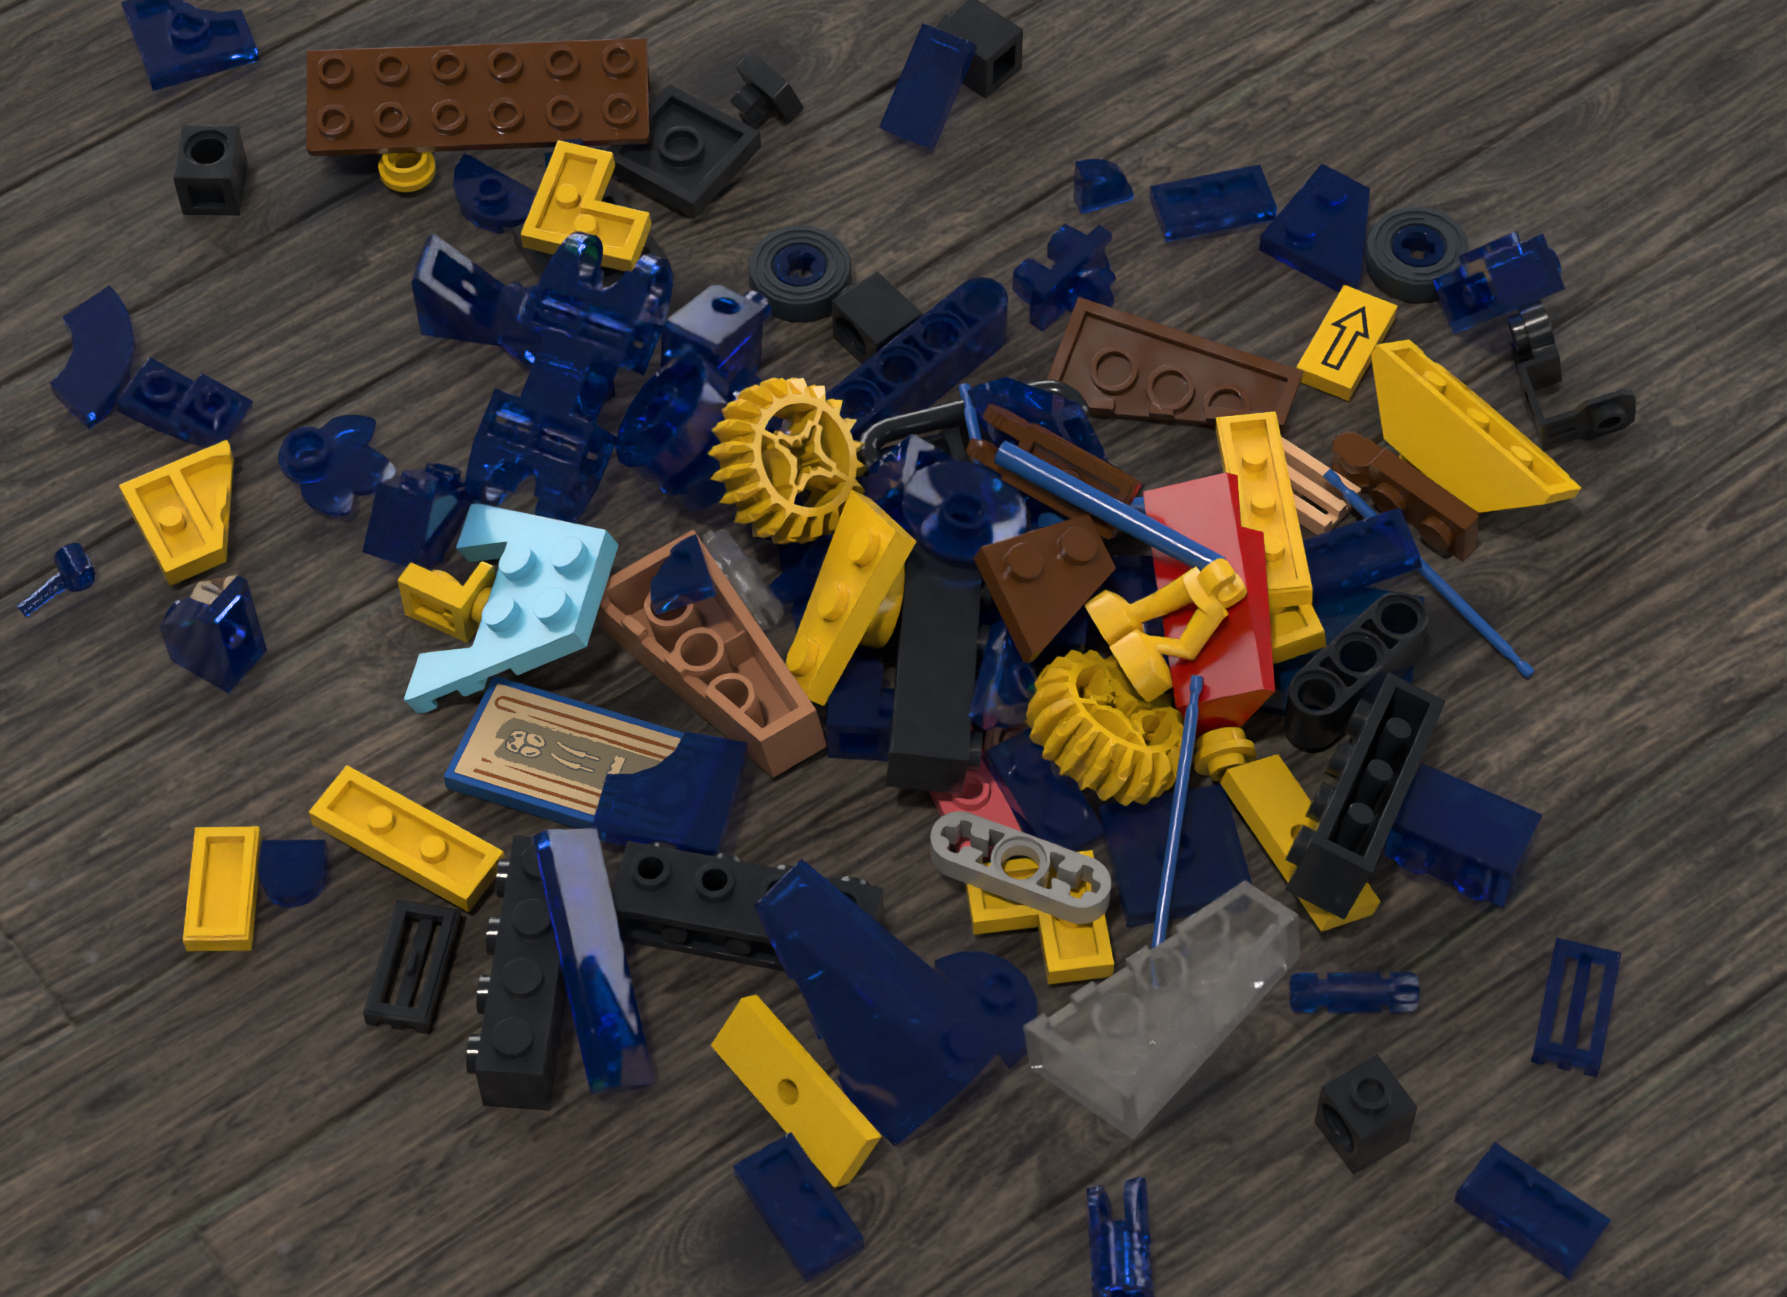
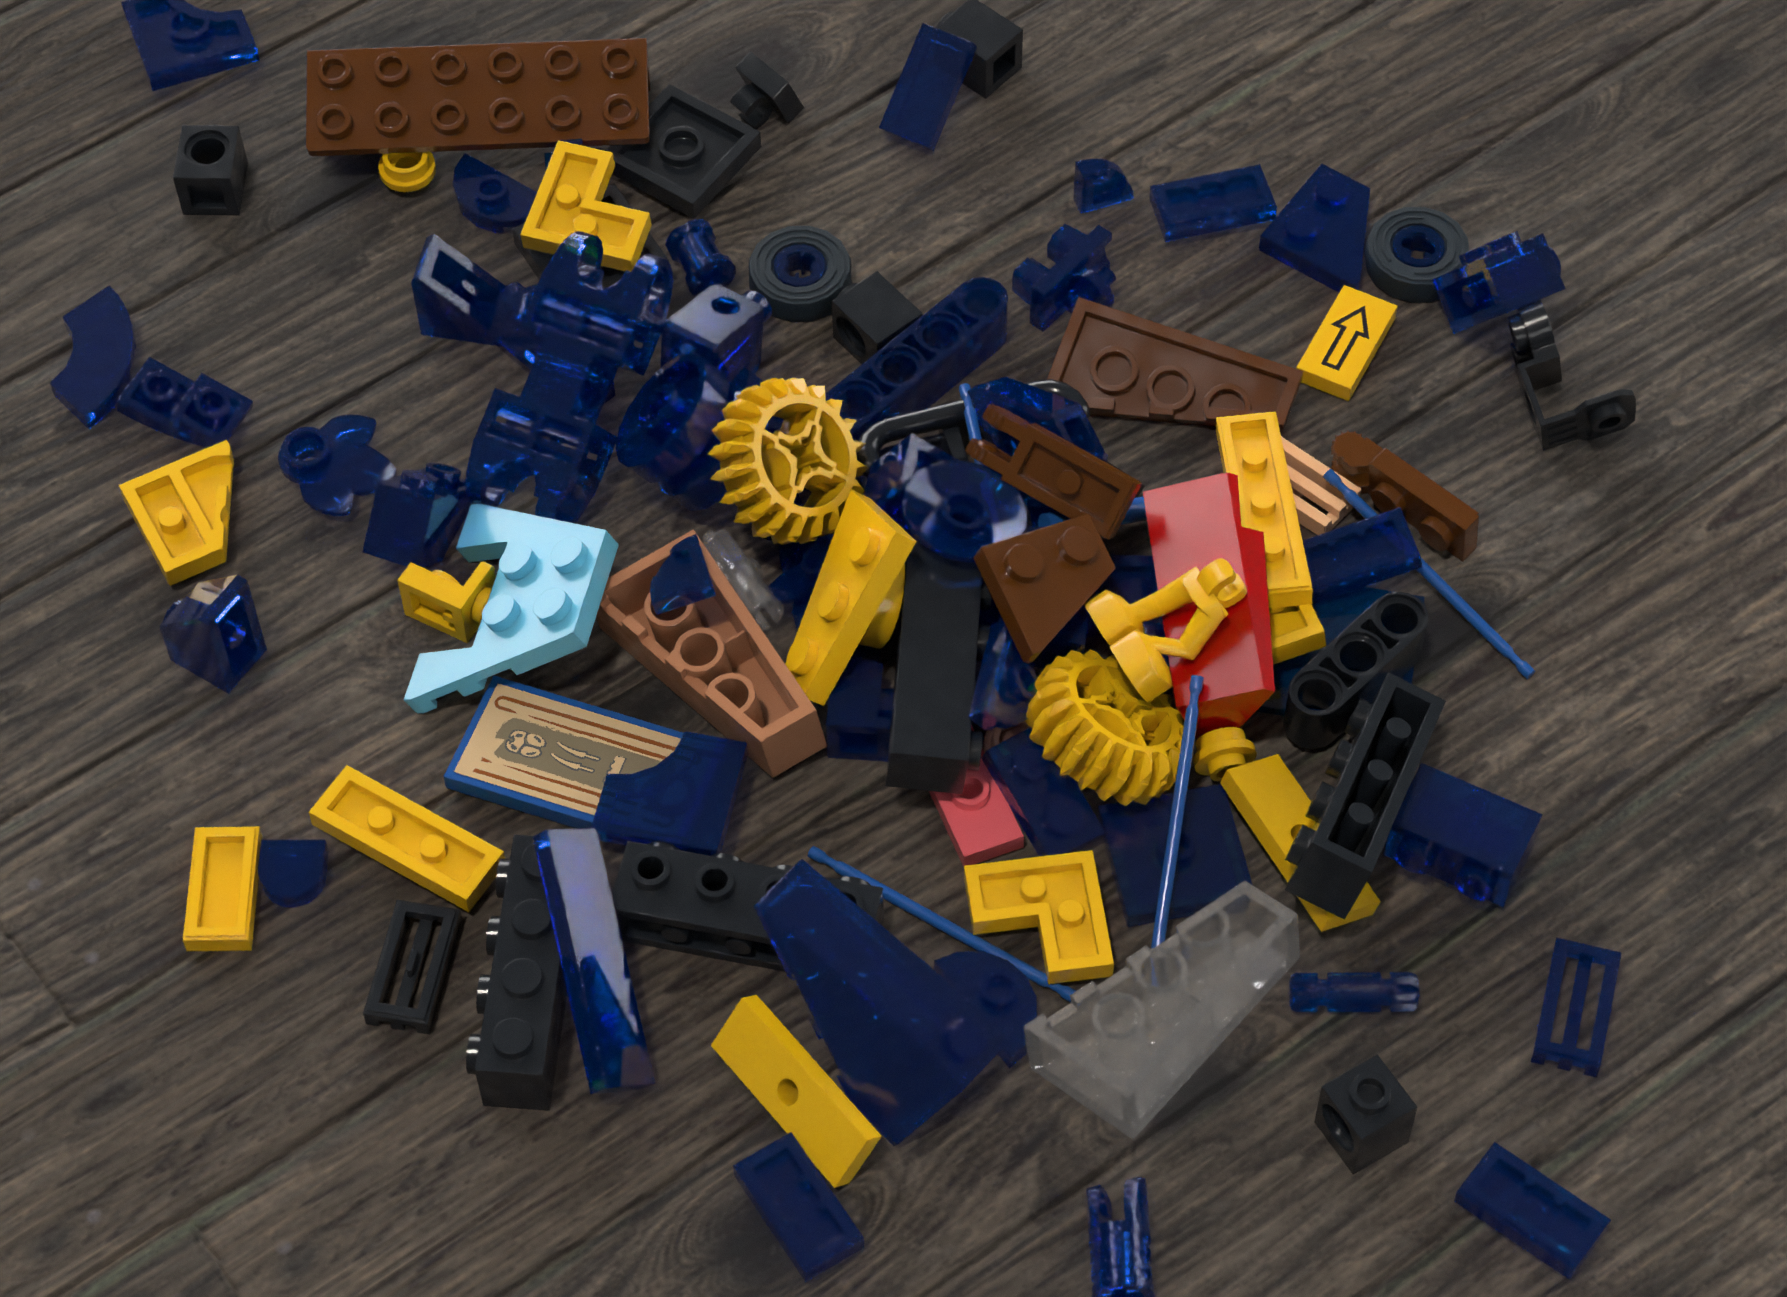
(74, 574): clear blue hand -> none
(699, 256): none -> clear blue bush
(940, 922): none -> blue piece
(1008, 842): light grey beam -> none
(1104, 507): blue bar -> none
(1459, 436): yellow wedge -> none

